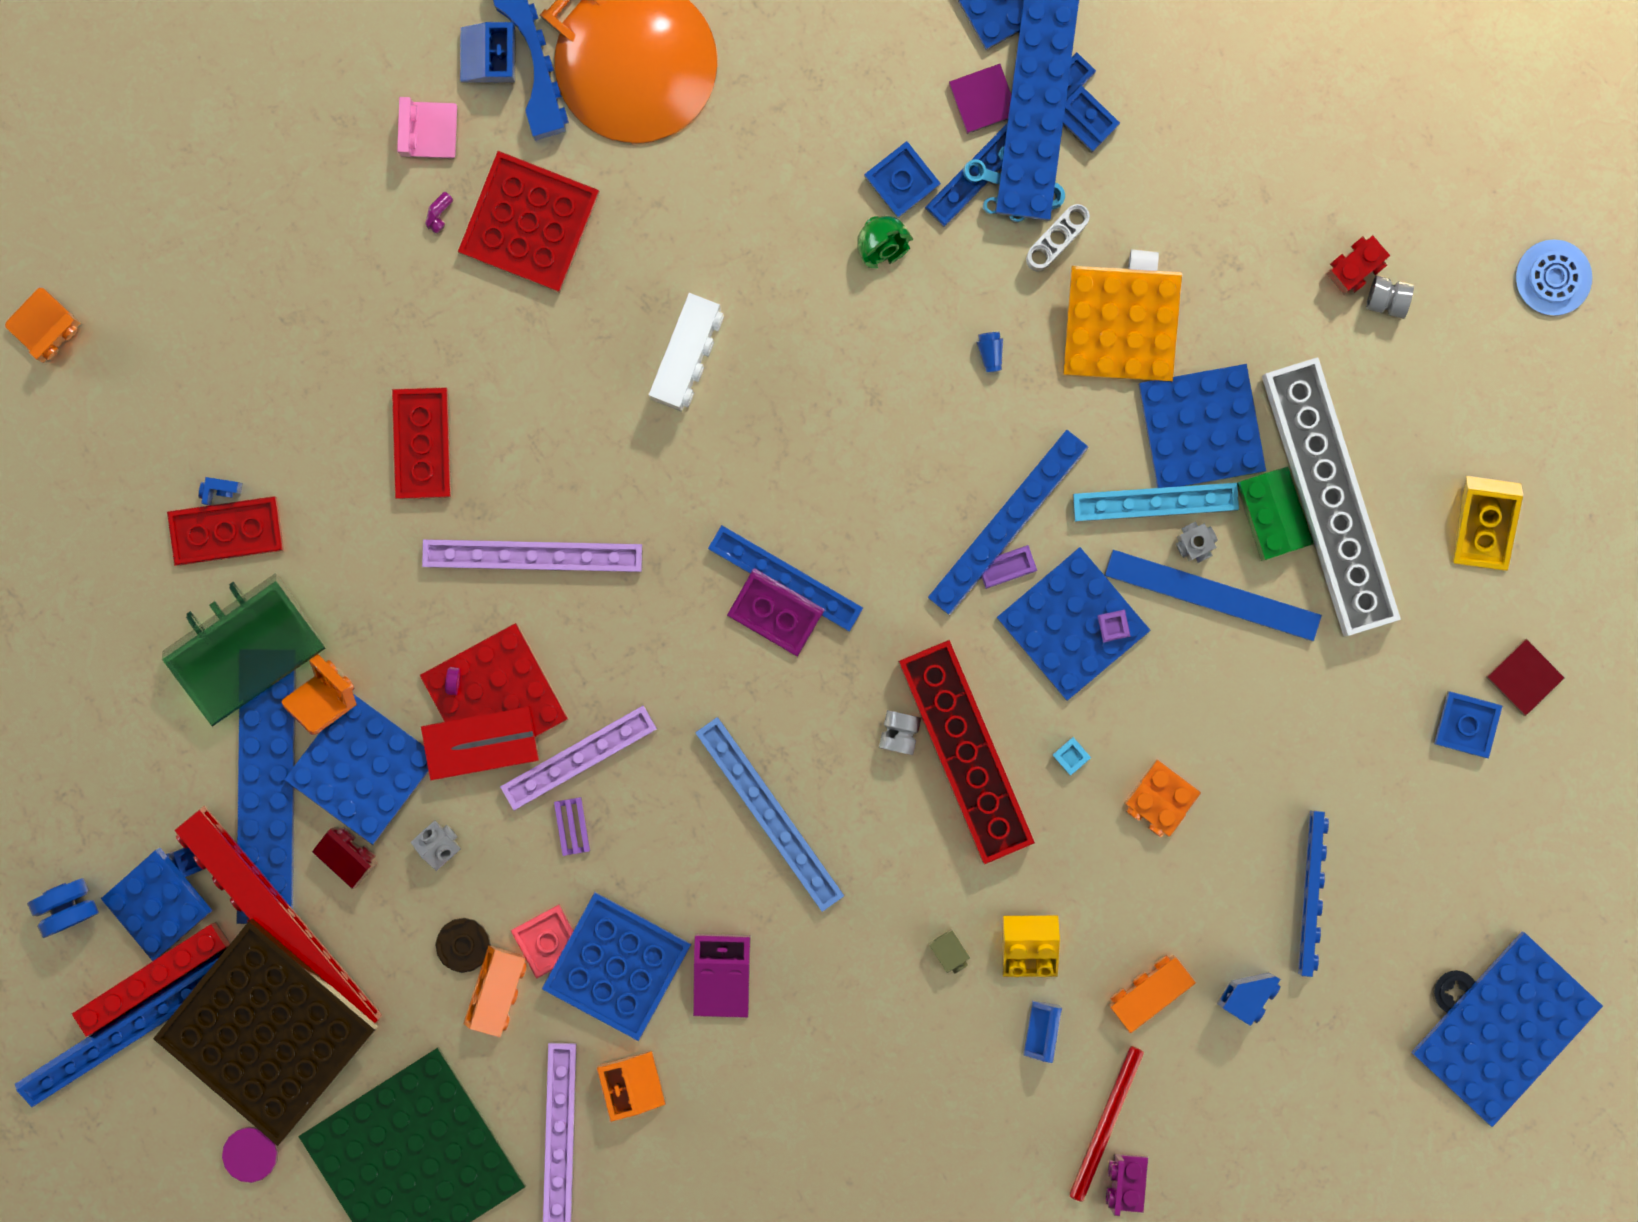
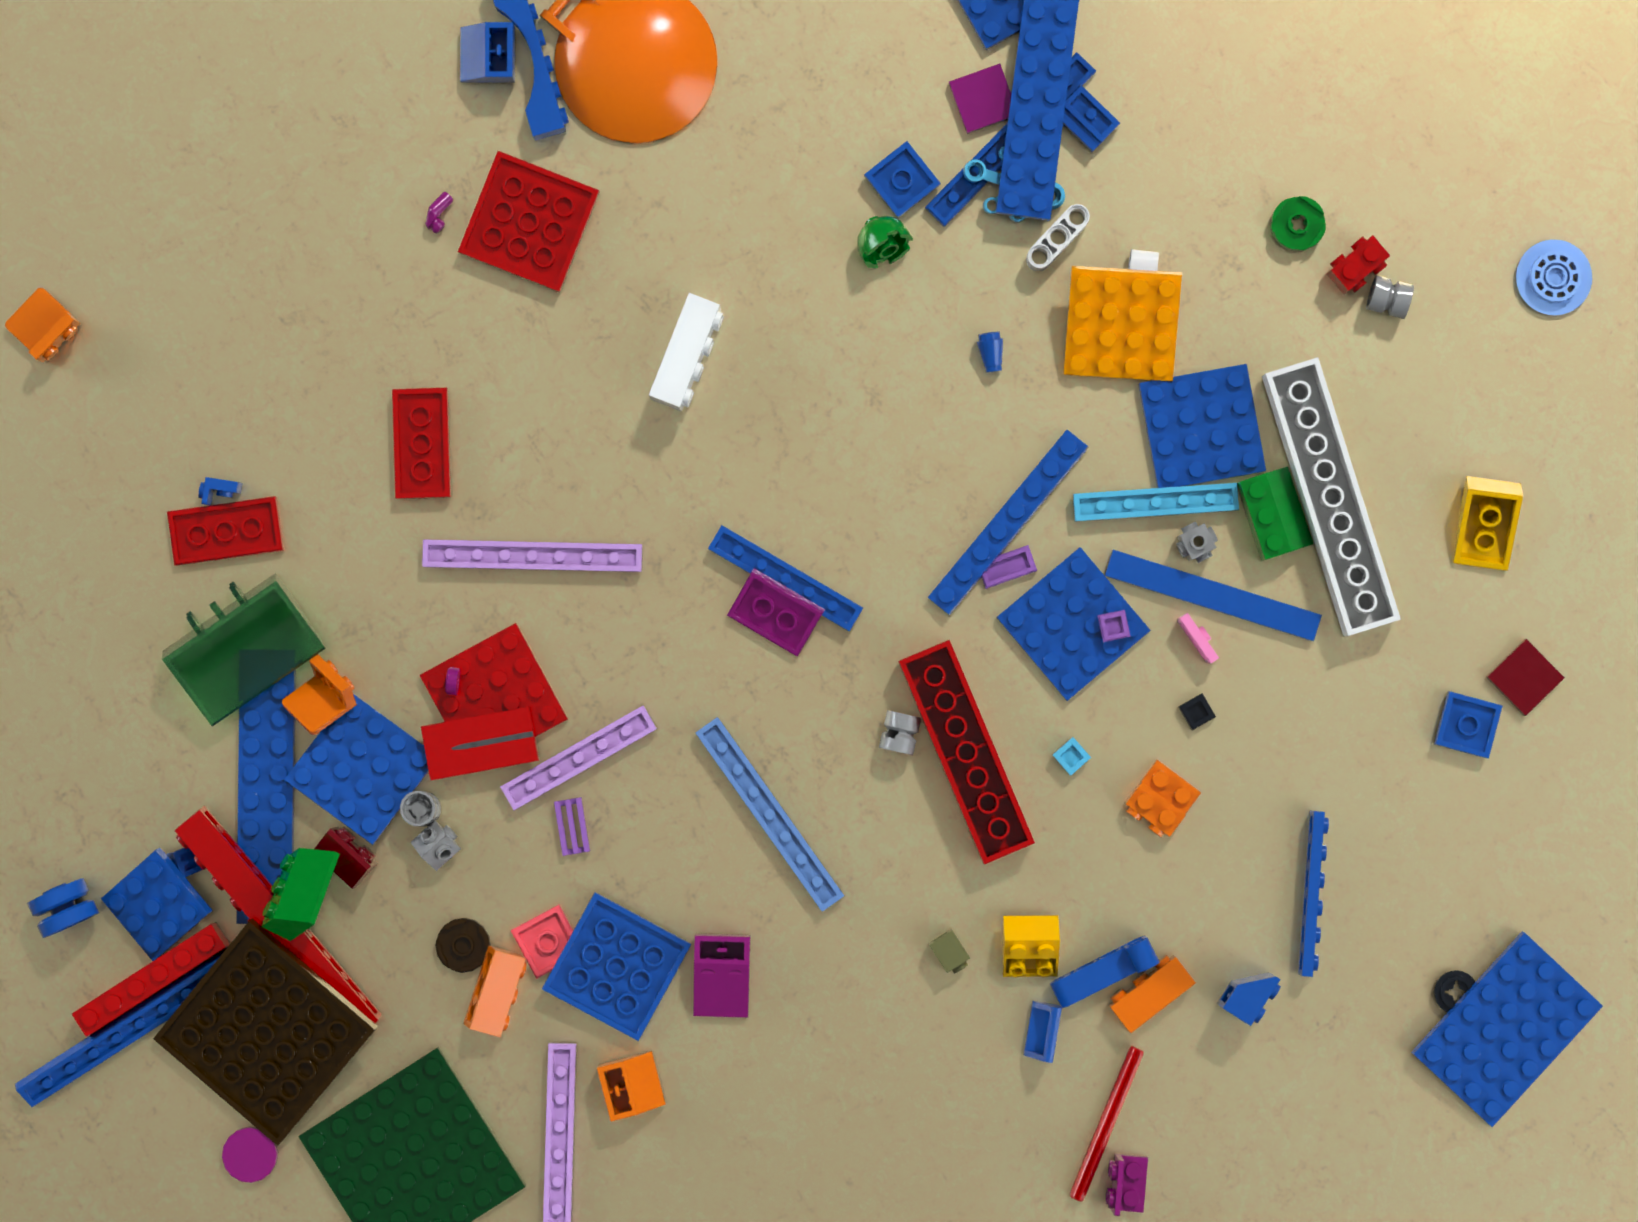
(299, 891): none -> green slope
(420, 808): none -> light grey wheel
(426, 129): bright pink bracket -> none
(1104, 971): none -> blue beam
(1196, 711): none -> black tile
(1198, 637): none -> bright pink plate
(1313, 221): none -> green plate

